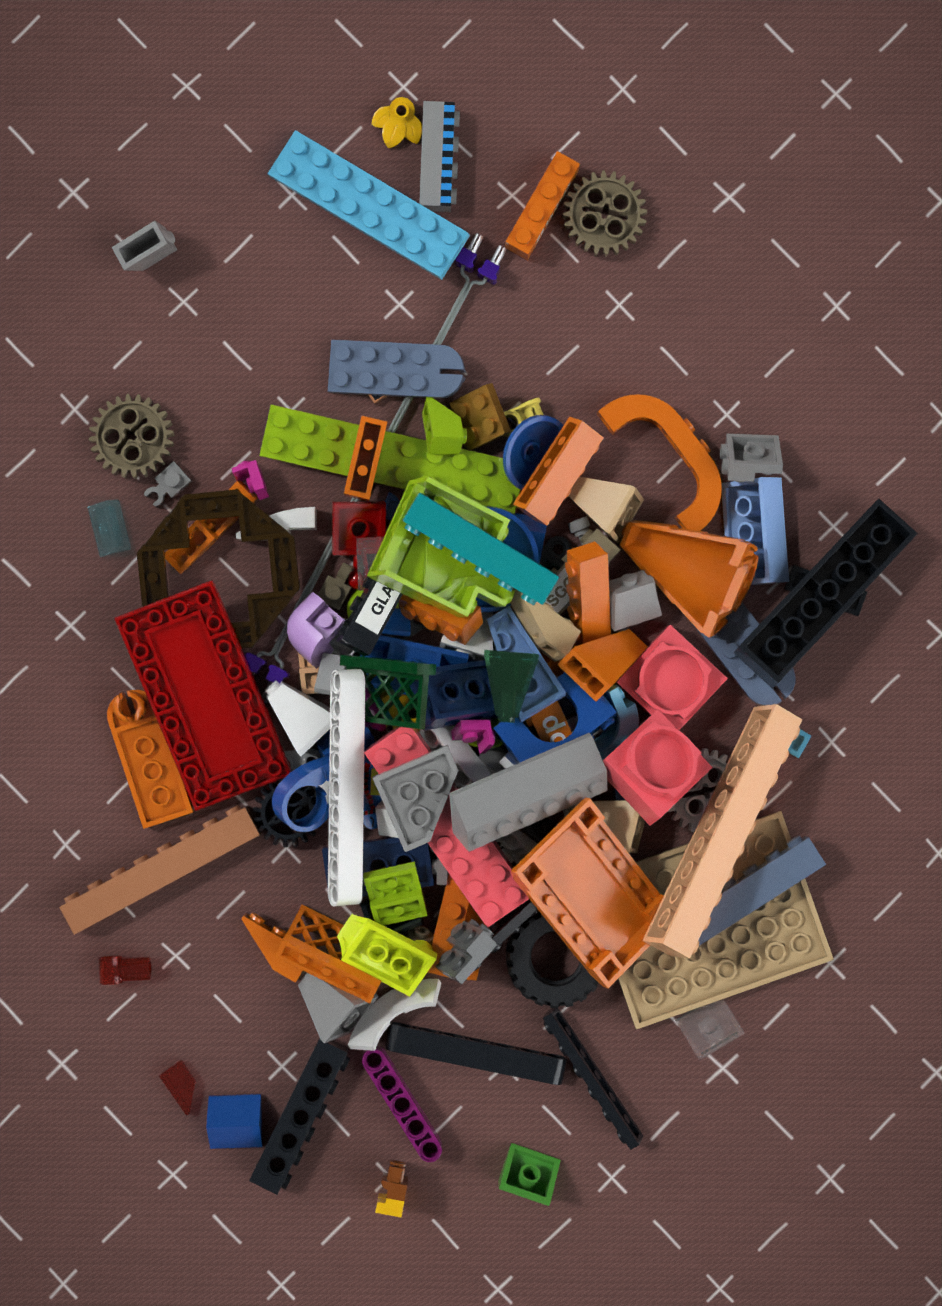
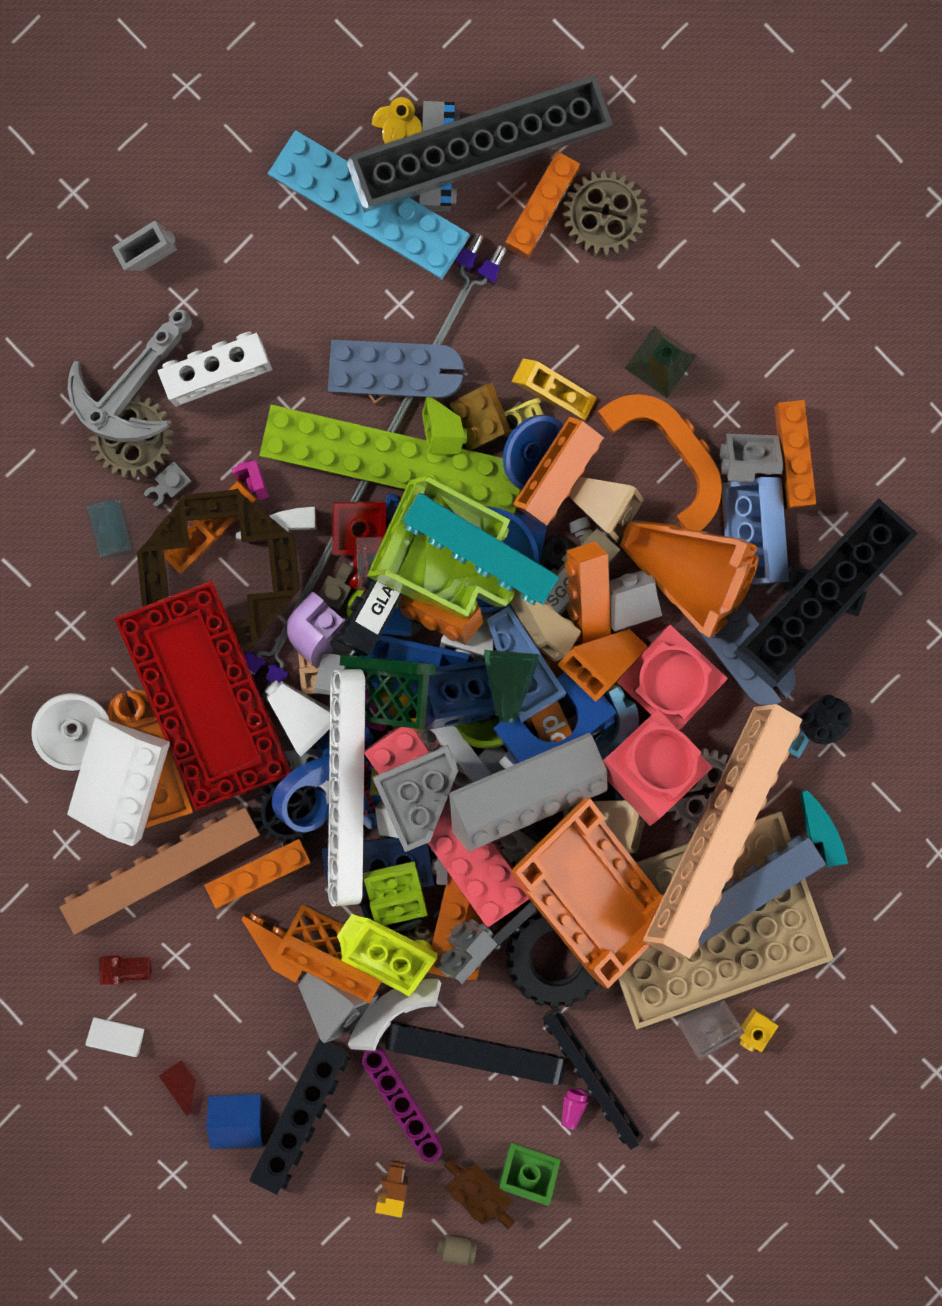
(50, 733): none -> white dish
(115, 400): none -> light grey piece
(115, 1037): none -> white slope
(118, 780): none -> white slope
(229, 372): none -> white brick
(258, 873): none -> orange brick
(365, 458): orange brick -> none
(457, 1250): none -> dark tan brick
(473, 731): dark pink bracket -> none
(478, 1194): none -> reddish brown plate
(479, 143): none -> dark grey brick
(553, 388): none -> yellow slope
(574, 1105): none -> dark pink cone
(659, 371): none -> slope
(757, 1031): none -> yellow brick
(796, 454): none -> orange brick
(822, 830): none -> teal slope
(835, 712): none -> black plate

